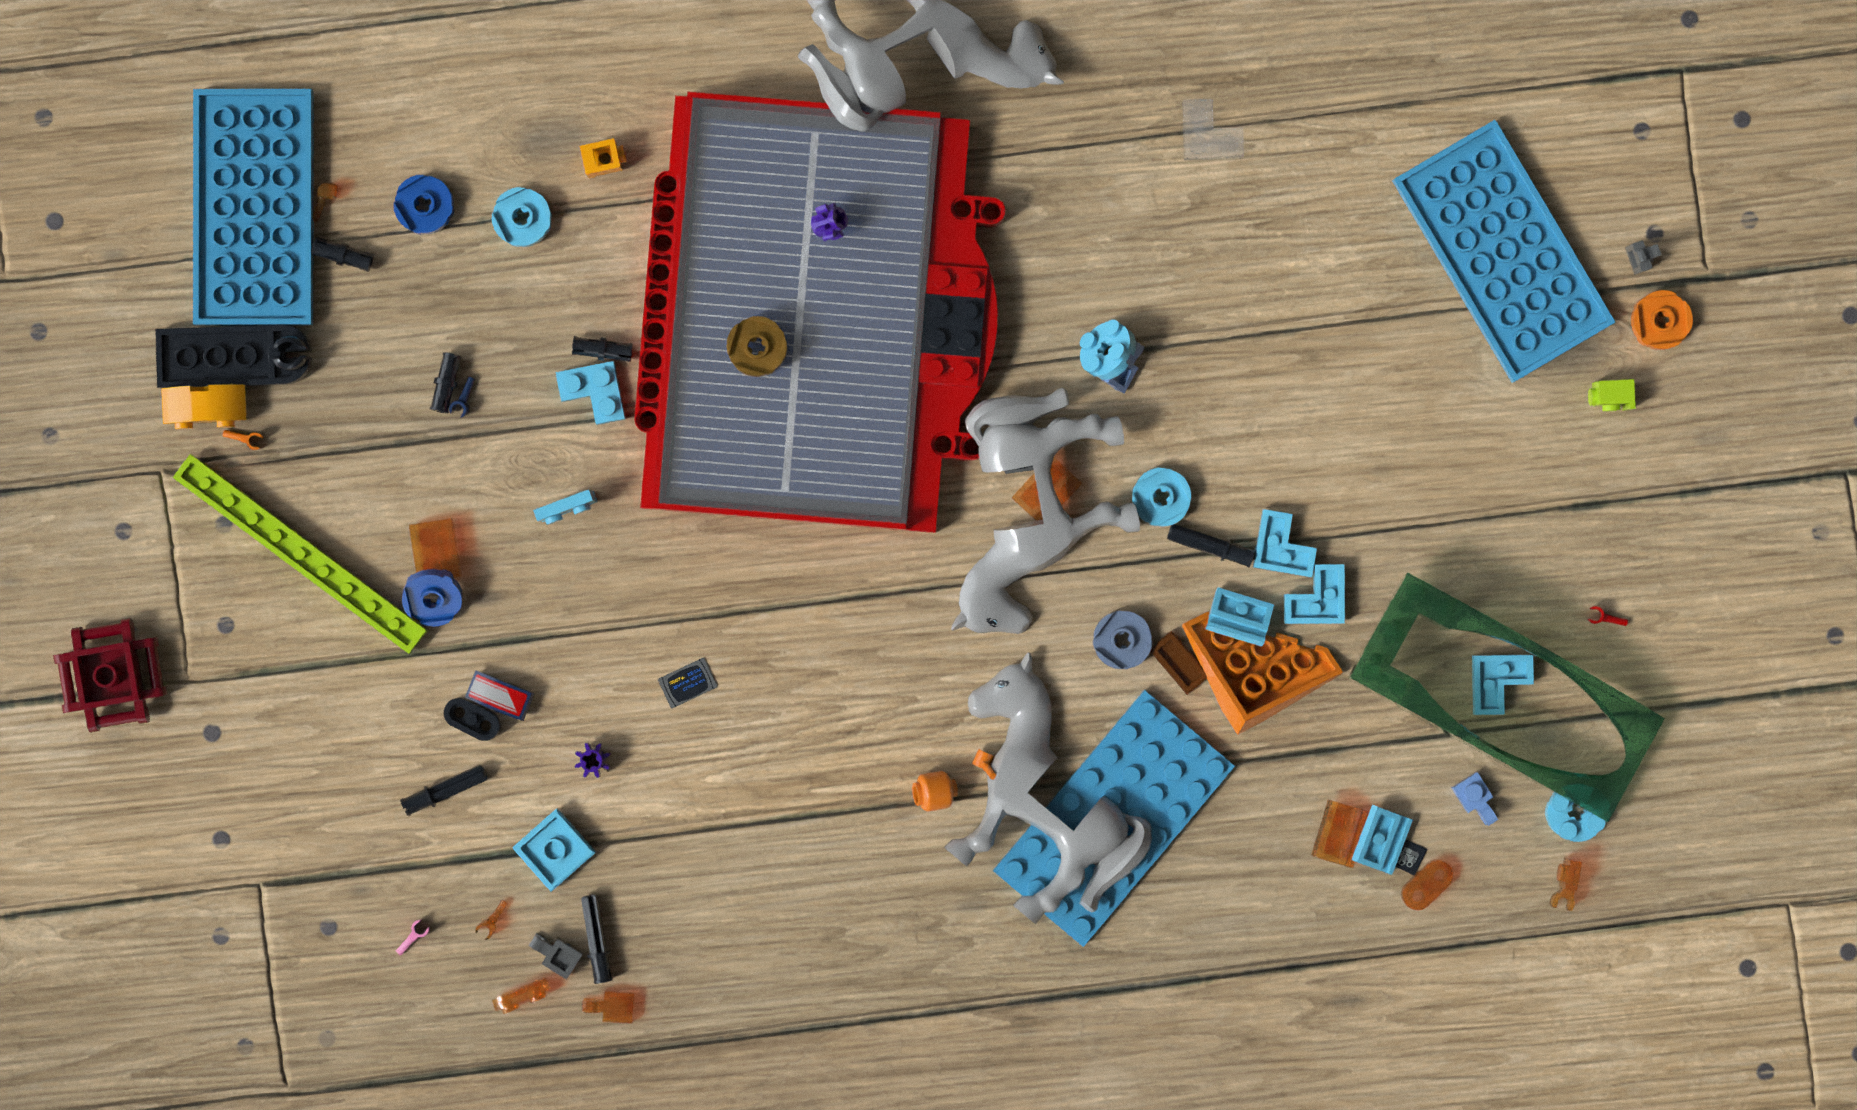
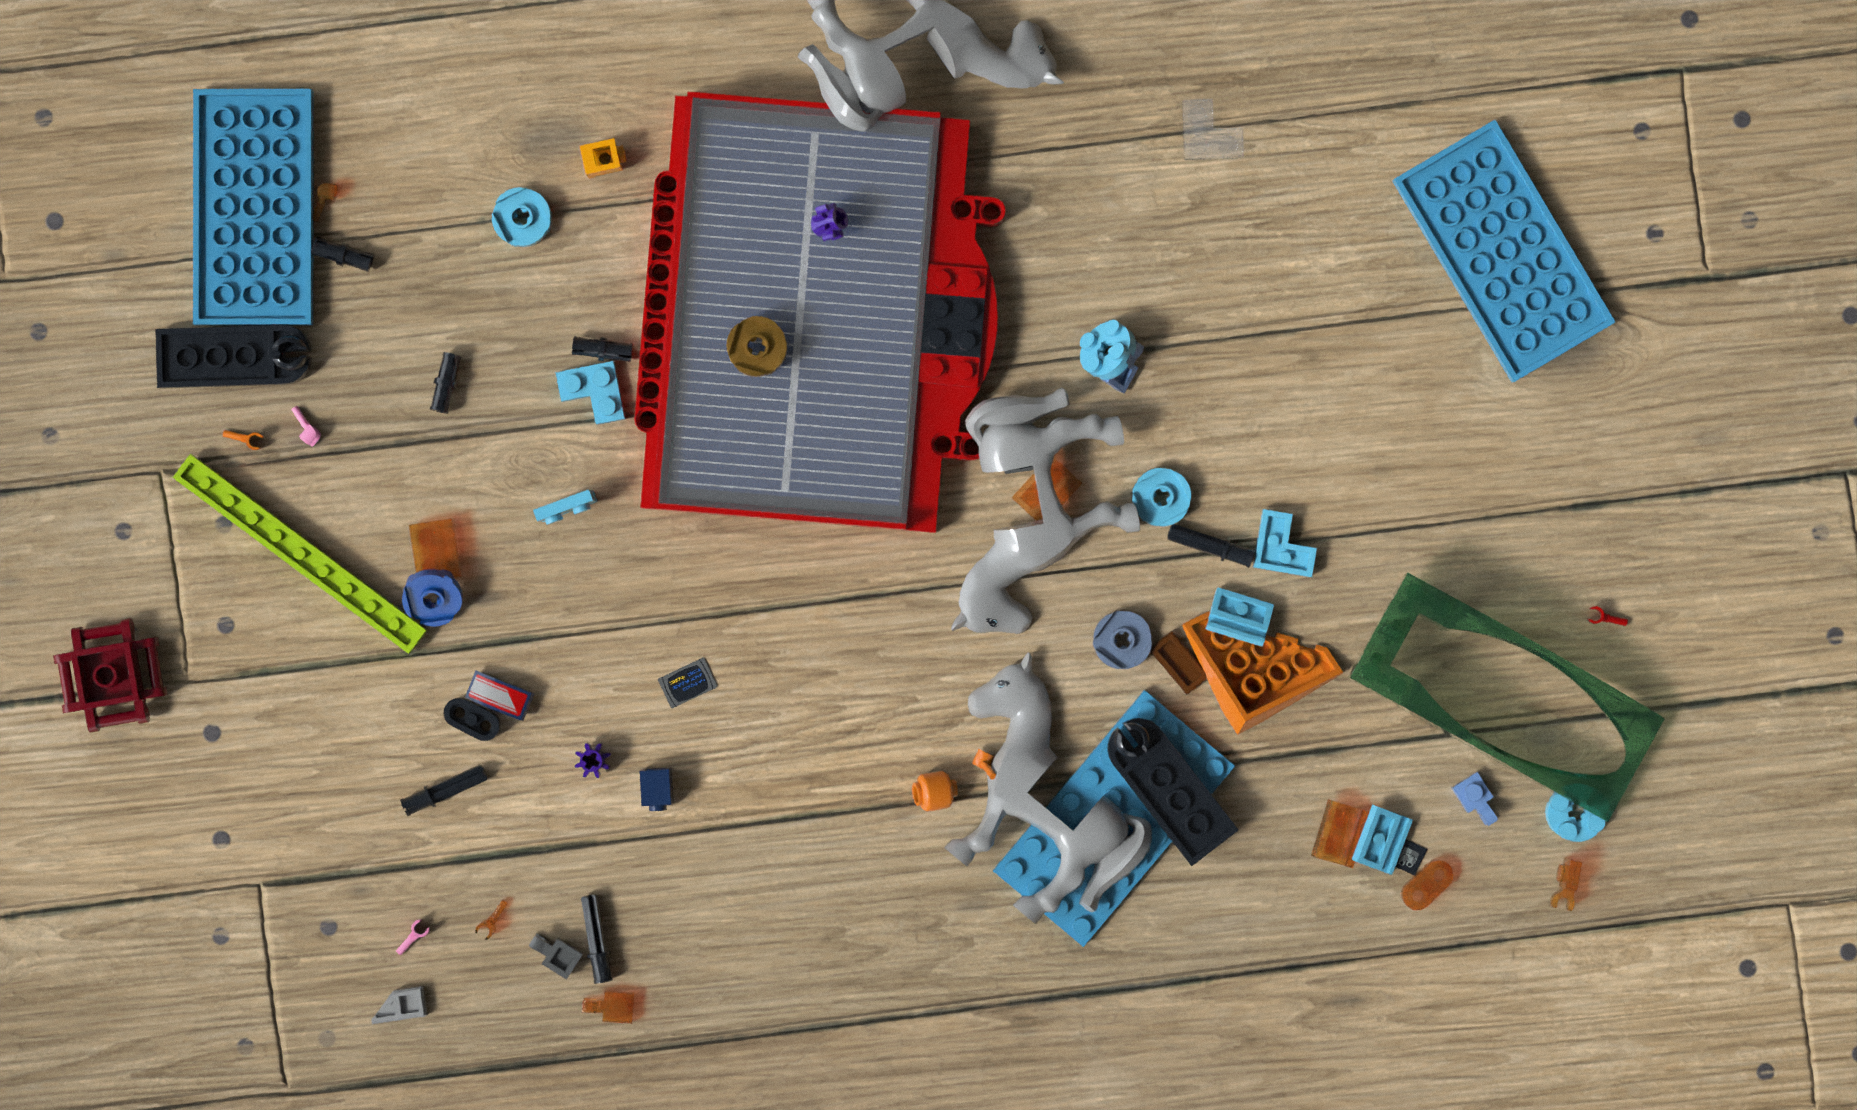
(204, 405): light orange brick -> none
(310, 434): none -> bright pink hand
(402, 1005): none -> light grey tile
(440, 209): blue plate -> none
(463, 398): dark blue hand -> none
(533, 991): clear orange plate -> none
(554, 849): medium azure plate -> none
(656, 788): none -> dark blue brick
(1169, 789): none -> black plate
(1326, 602): medium azure plate -> none
(1490, 676): medium azure plate -> none
(1613, 394): lime brick -> none
(1642, 256): dark grey plate -> none
(1671, 306): orange plate -> none

